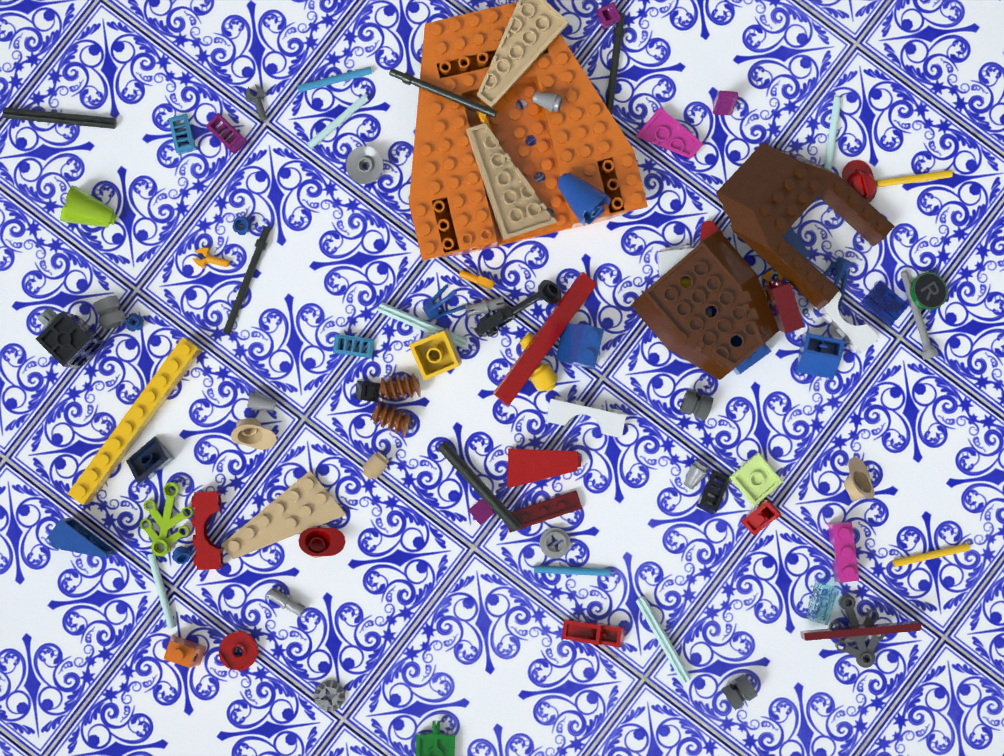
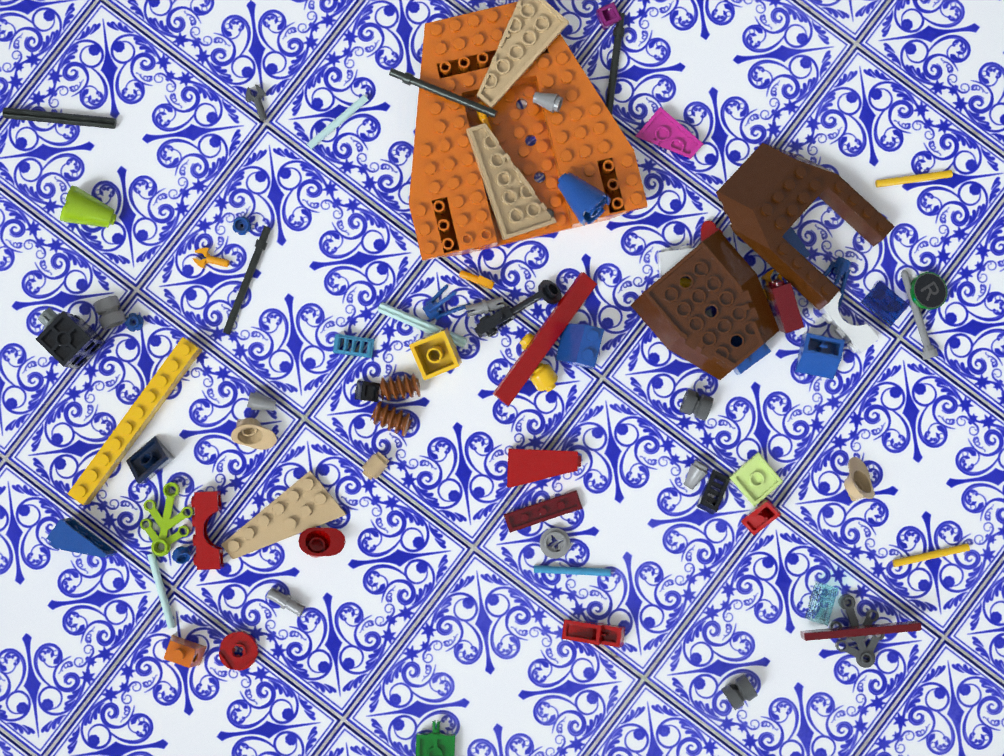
(187, 147): dark azure slope -> none
(235, 141): magenta slope -> none
(333, 687): light grey gear -> none
(334, 79): dark azure bar -> none
(356, 161): light grey dish -> none
(478, 485): pearl dark grey axle -> none
(481, 511): magenta slope -> none
(610, 422): white arch -> none
(663, 639): light aqua axle -> none
(724, 102): magenta slope -> none
(832, 133): light aqua bar -> none
(845, 562): dark pink arch -> none
(860, 178): red piece -> none

